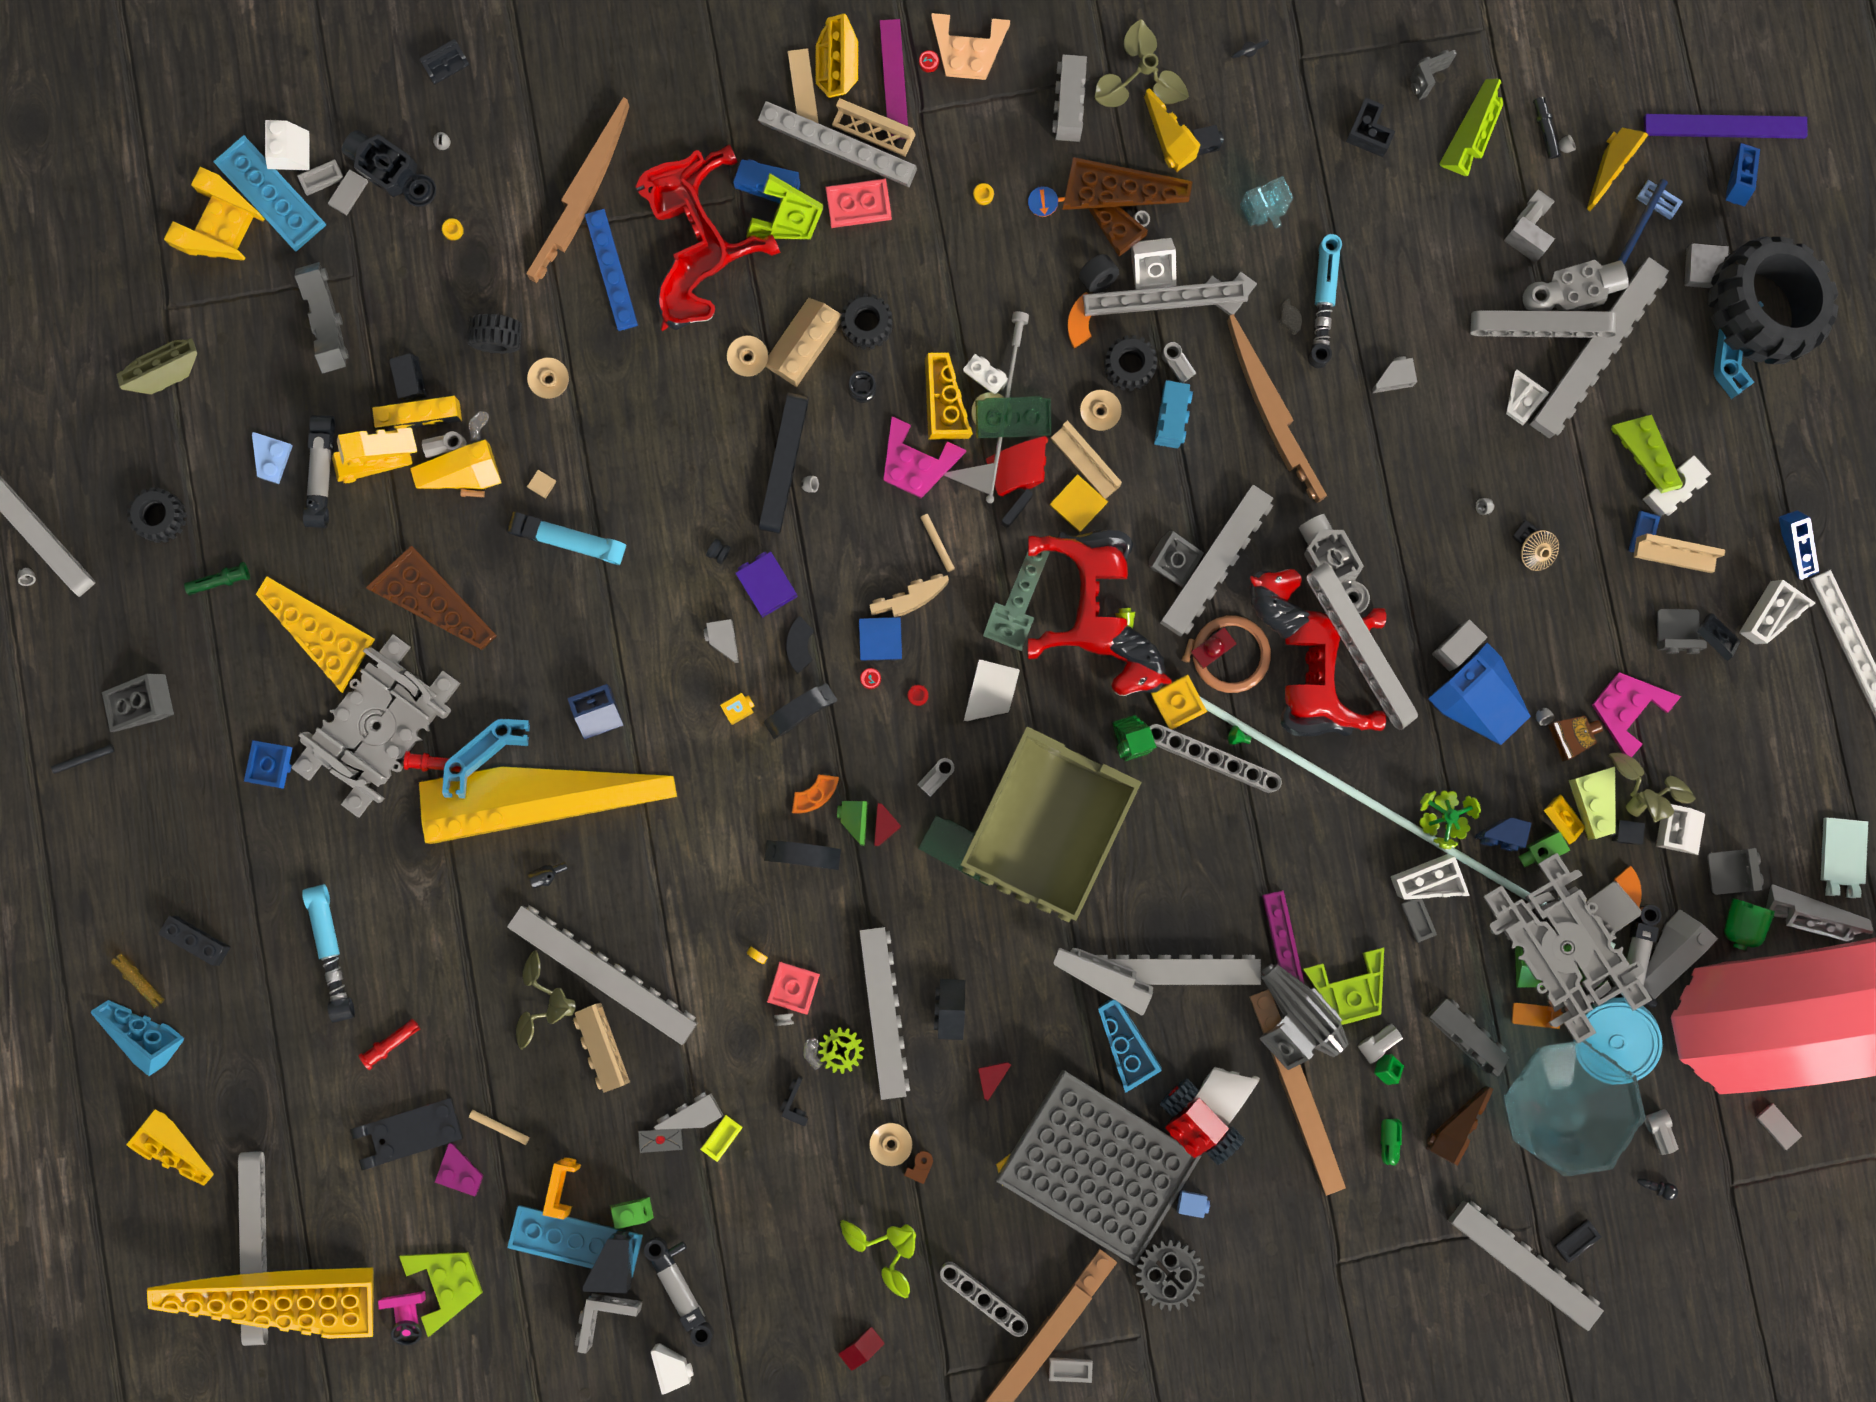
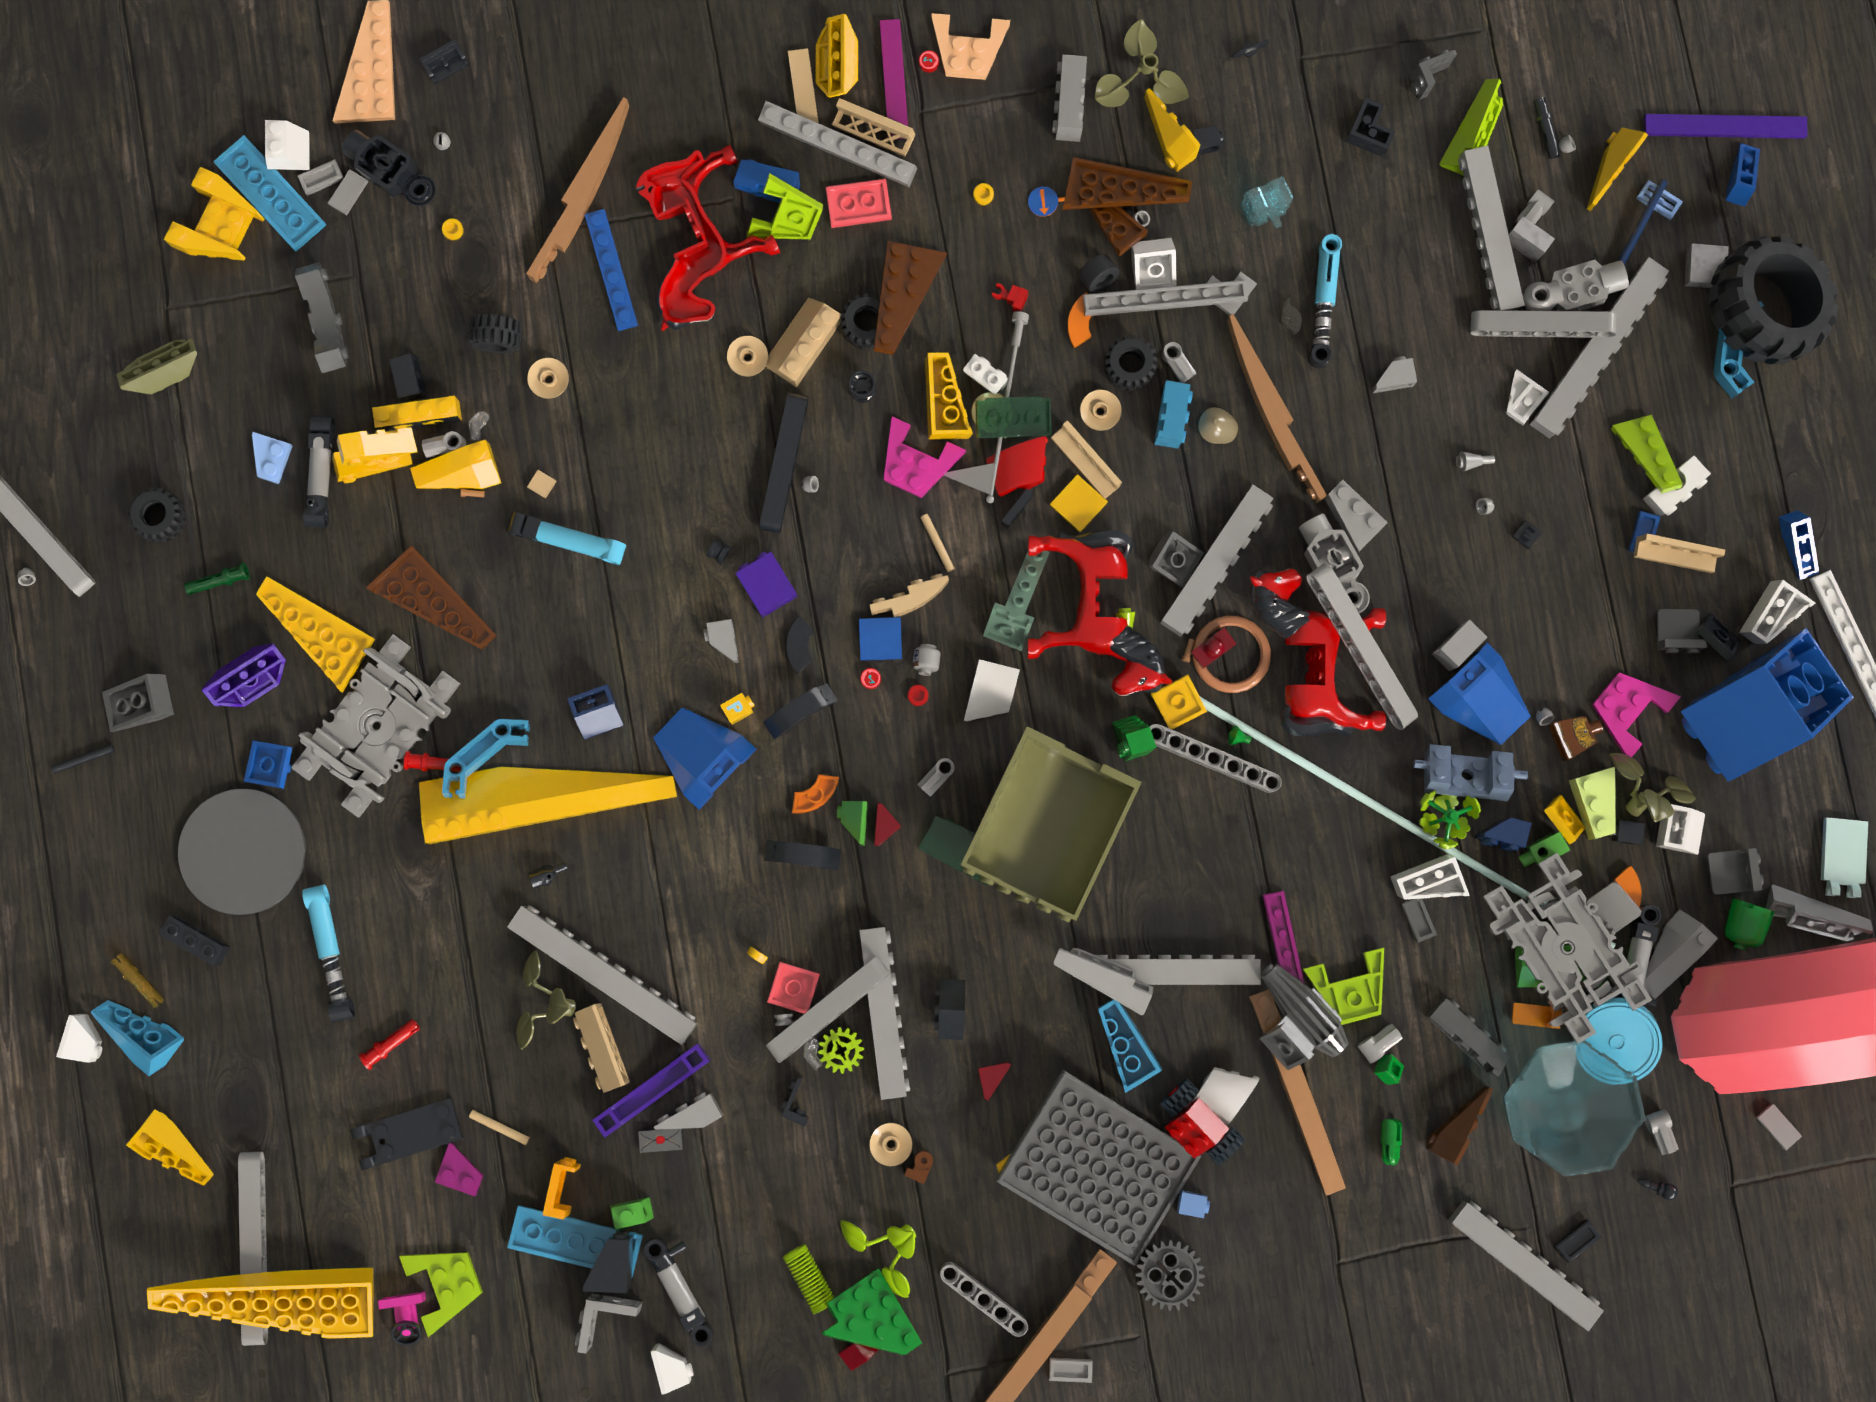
(80, 1040): none -> white slope
(241, 851): none -> dark grey tile
(246, 677): none -> dark purple wedge
(369, 78): none -> light nougat wing
(651, 1090): none -> dark purple arch
(701, 754): none -> blue wedge
(721, 1138): neon yellow tile -> none
(792, 1255): none -> lime piece
(828, 1009): none -> light grey beam
(872, 1317): none -> green wing
(904, 284): none -> reddish brown wing
(926, 659): none -> light grey head
(1016, 296): none -> red piece
(1217, 426): none -> dark tan hat
(1354, 515): none -> light grey wedge
(1467, 461): none -> light grey cone
(1490, 776): none -> sand blue brick
(1491, 229): none -> light grey brick
(1535, 545): dish -> none
(1767, 707): none -> blue slope

